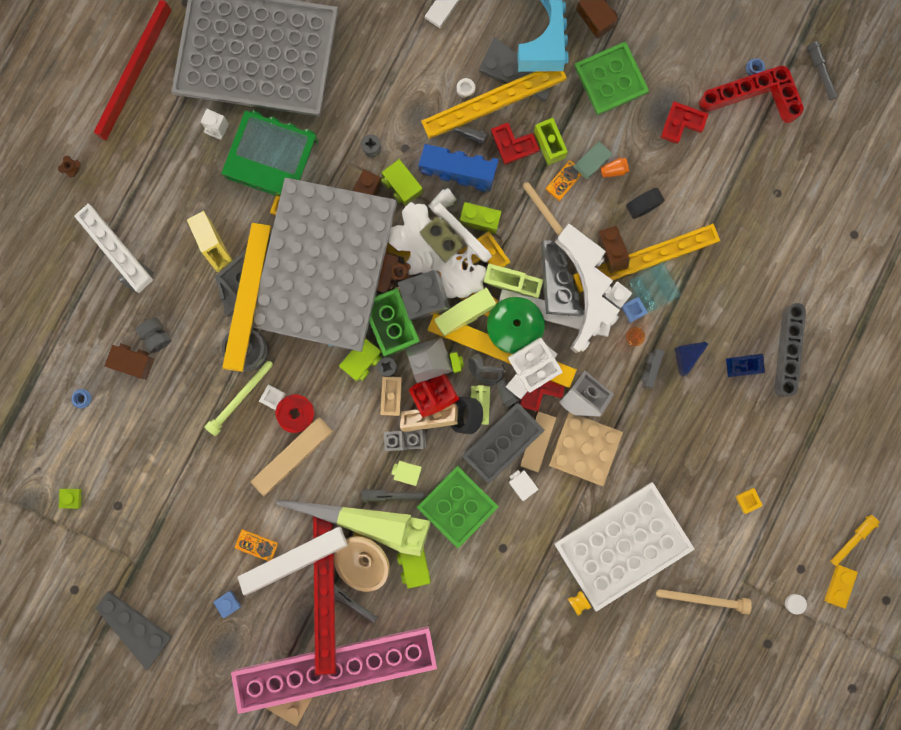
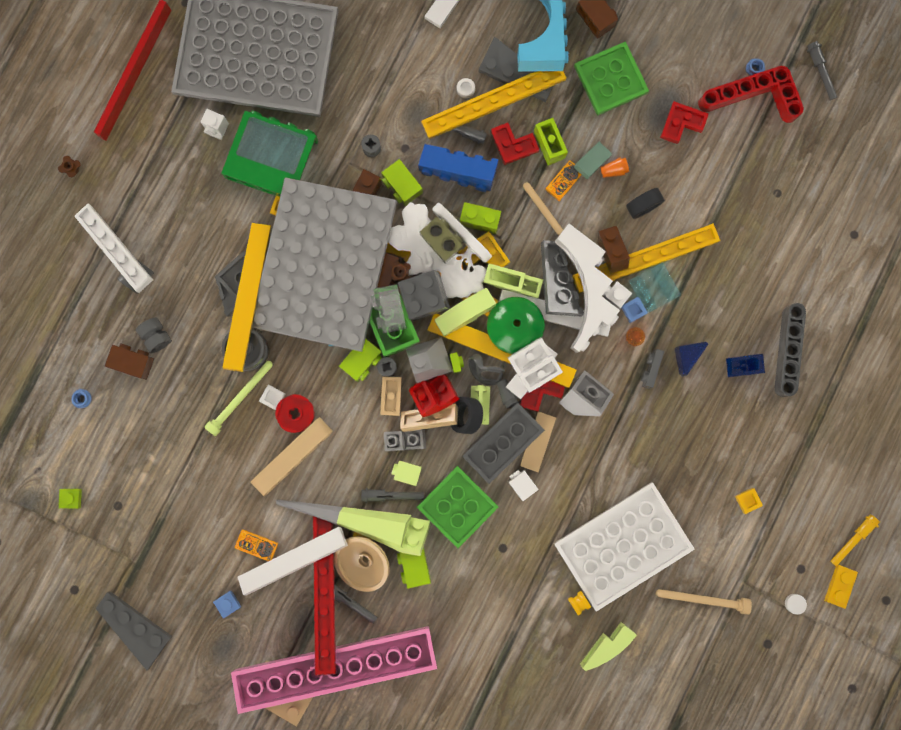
(209, 241): light yellow slope -> none
(390, 309): none -> clear brick
(445, 198): white cone -> none
(585, 449): tan plate -> none
(608, 647): none -> yellowish green slope

